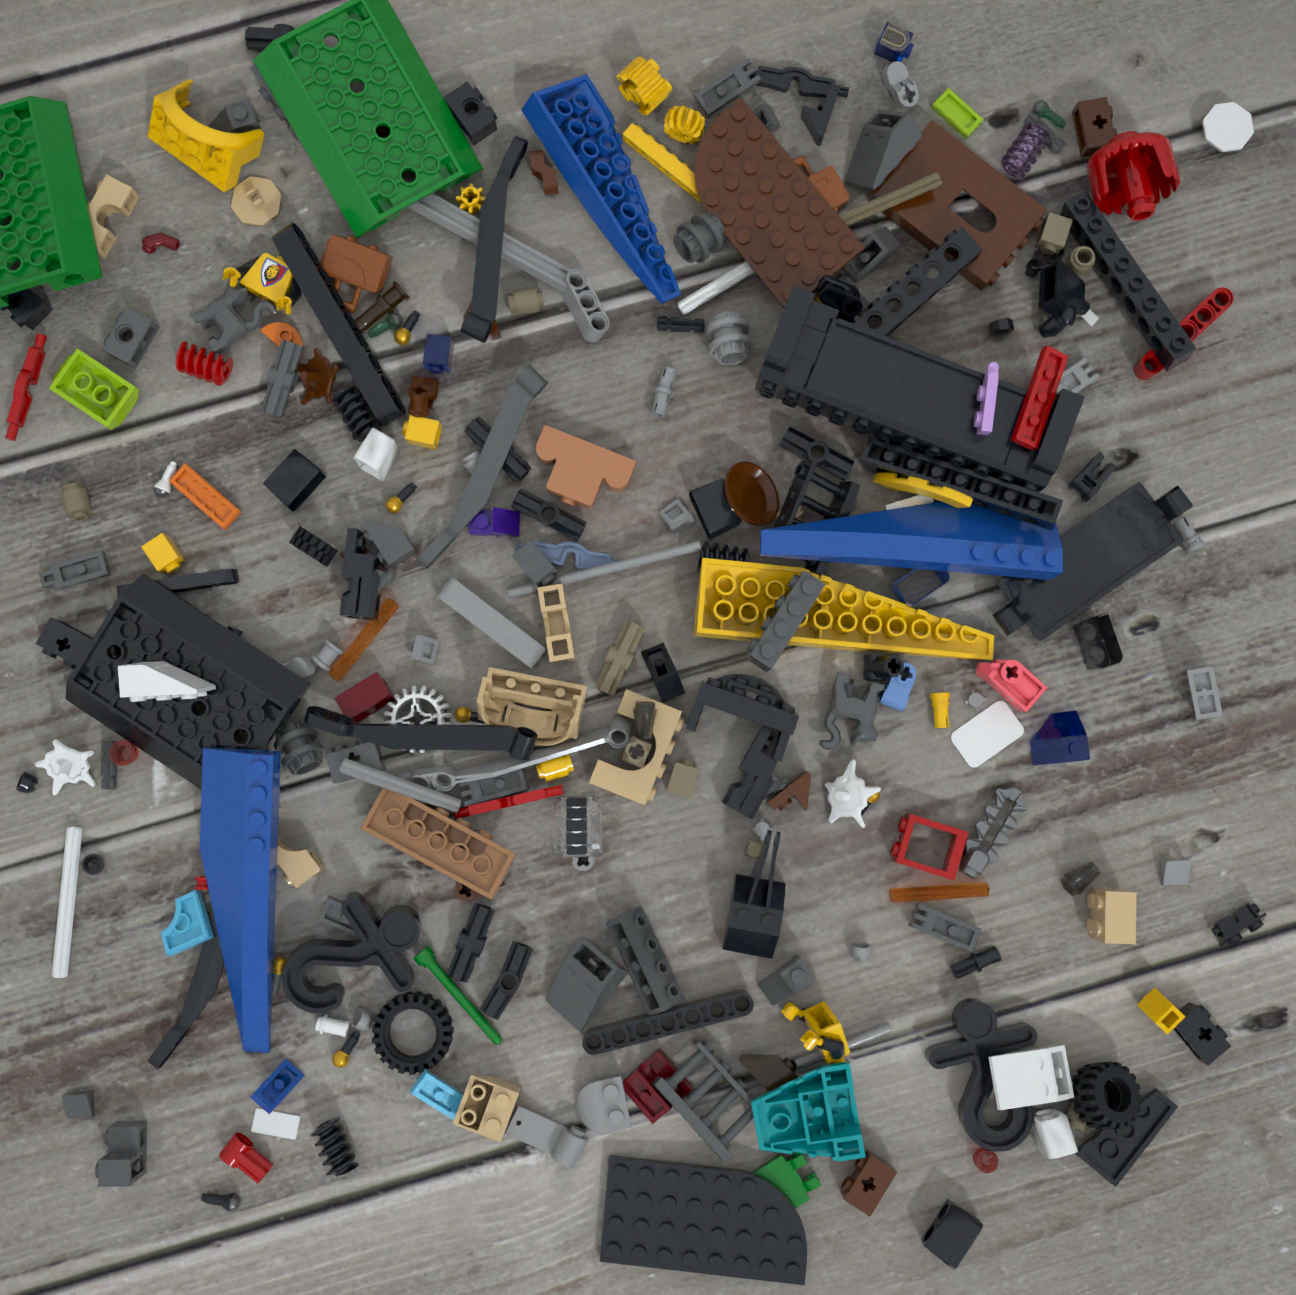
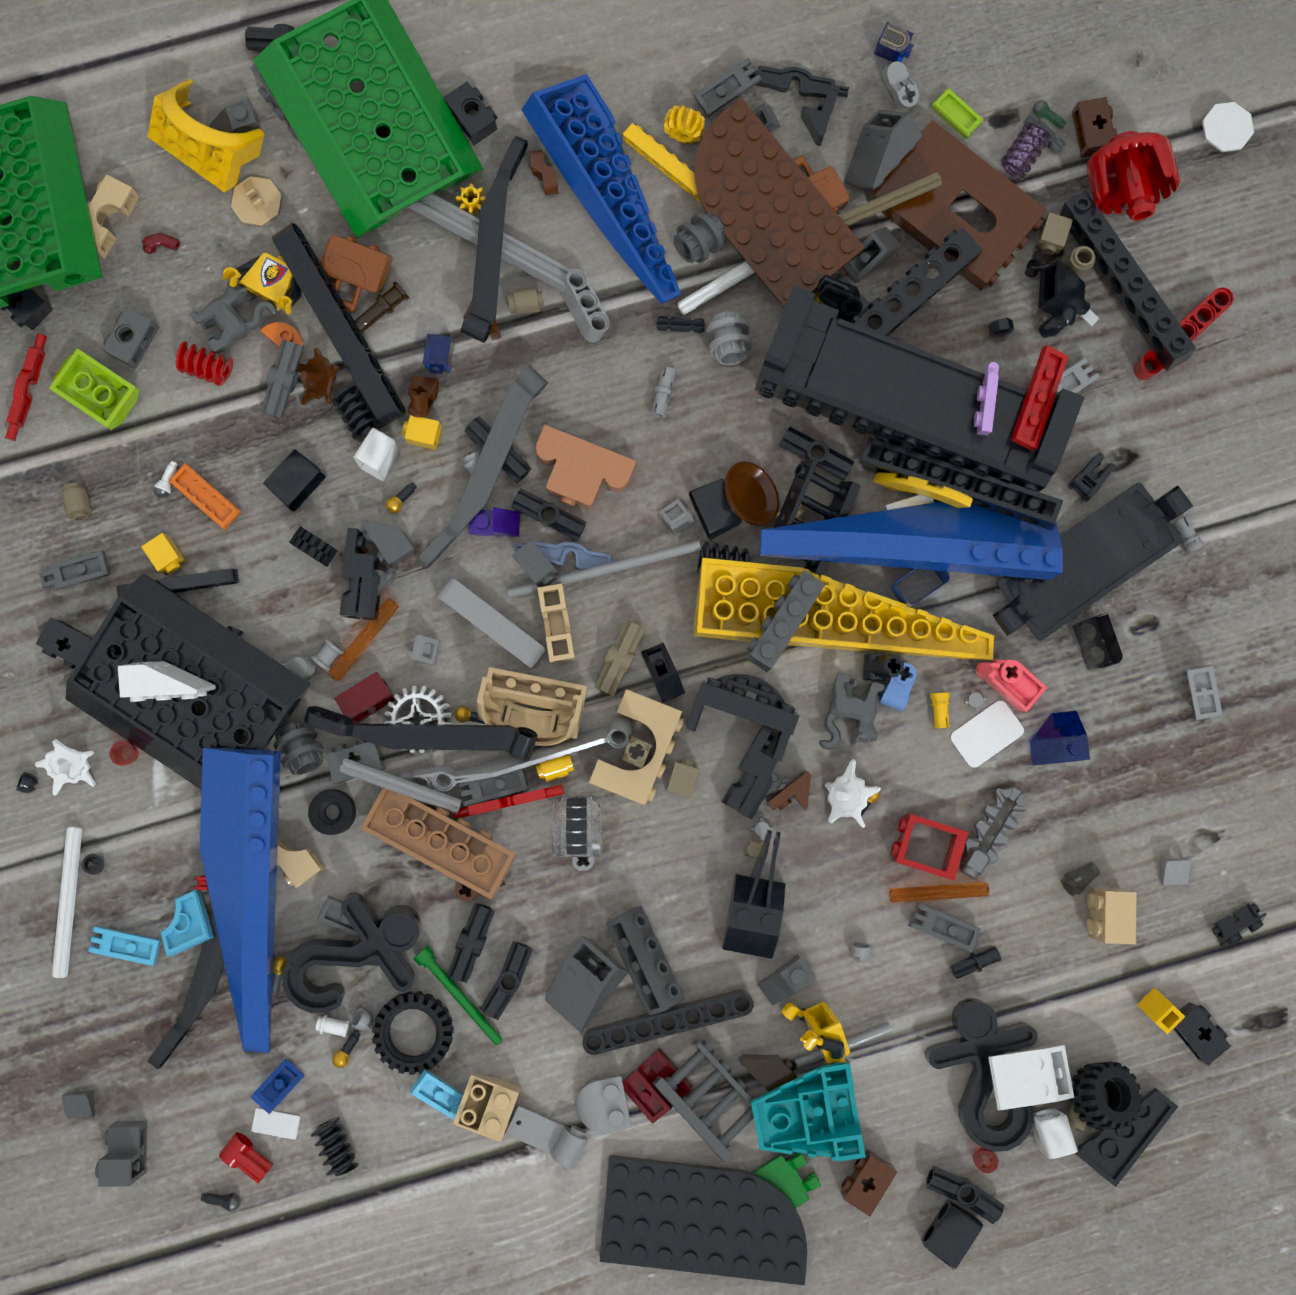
(108, 768): dark grey axle -> none
(125, 946): none -> medium azure hinge
(318, 807): none -> black tyre
(392, 321): clear green piece -> none
(403, 335): piece -> none
(643, 84): yellow brick -> none
(644, 718): clear smoke cone -> none
(978, 1200): none -> black piece

